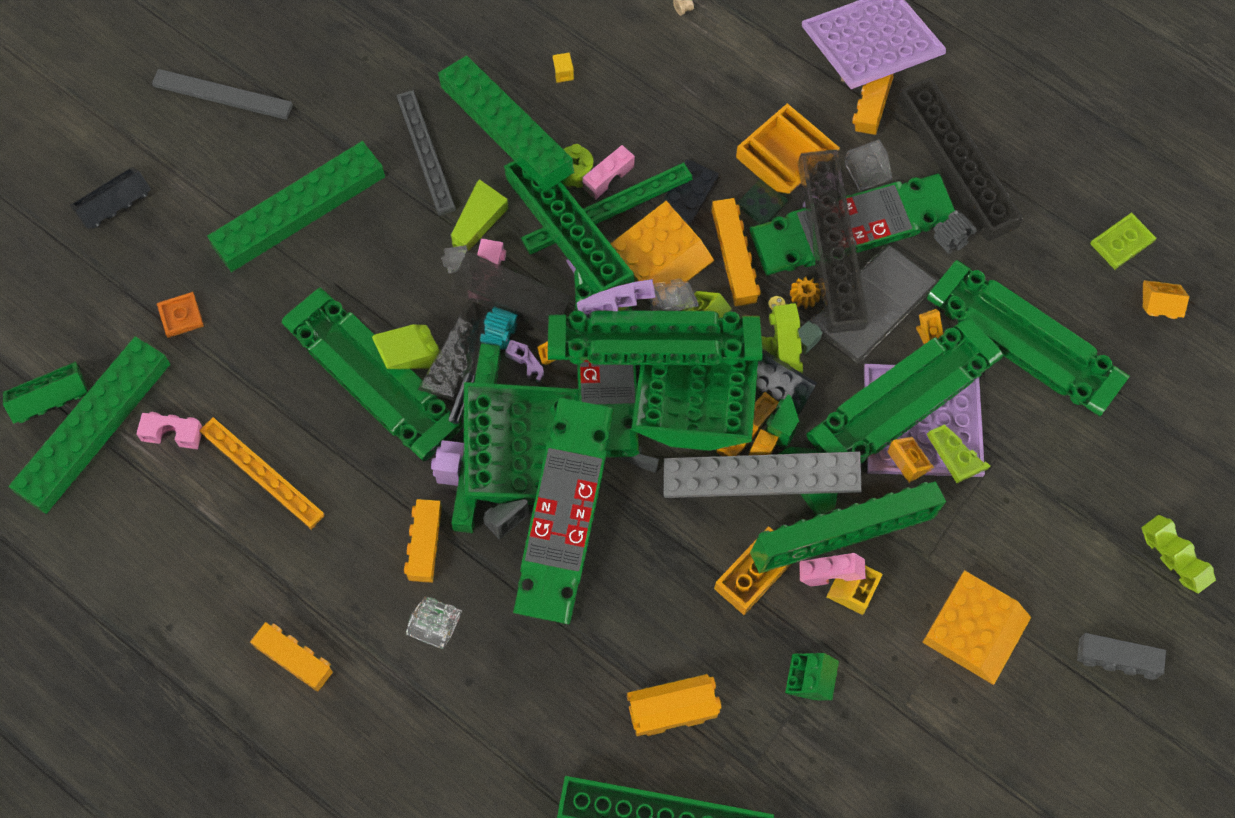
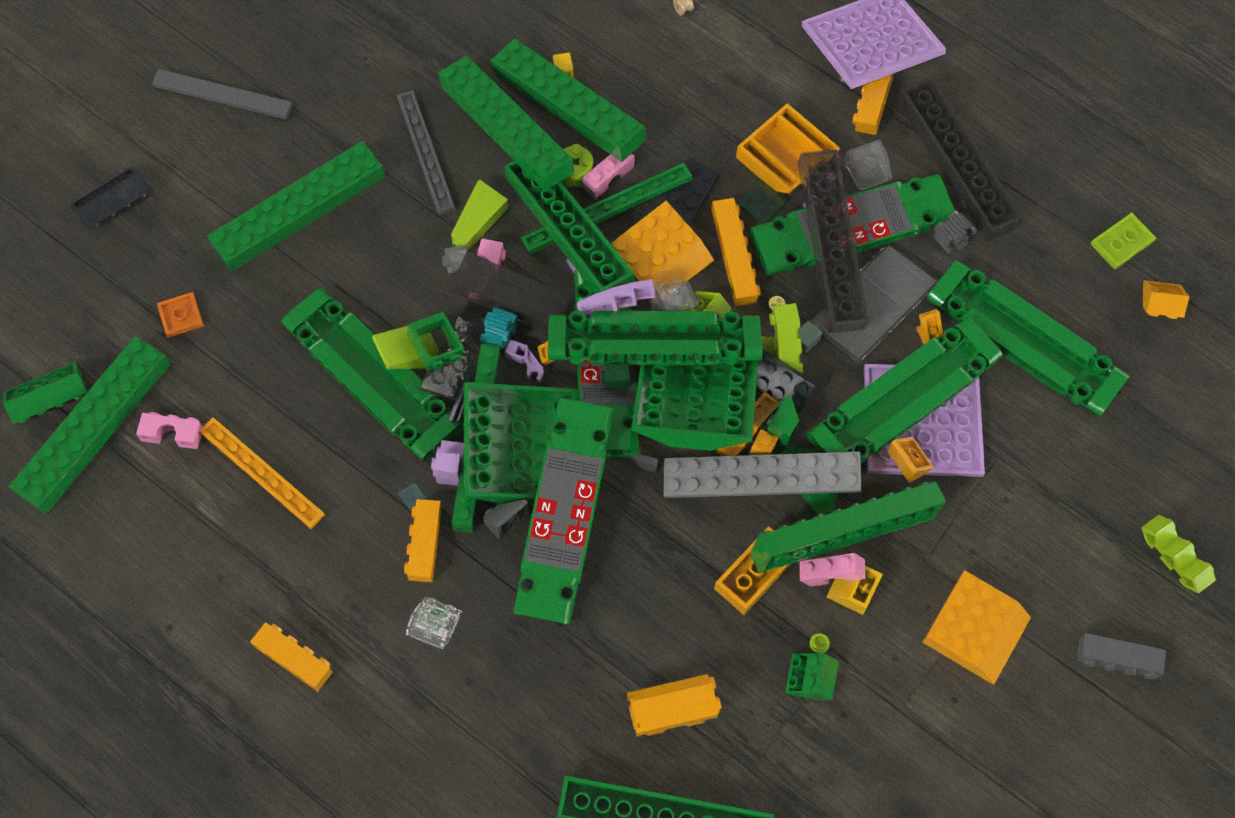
(410, 495): none -> clear light blue tile
(428, 325): none -> green window
(569, 100): none -> green brick
(616, 376): none -> dark green brick
(798, 295): light orange gear -> none
(819, 643): none -> lime plate
(956, 456): lime wing -> none

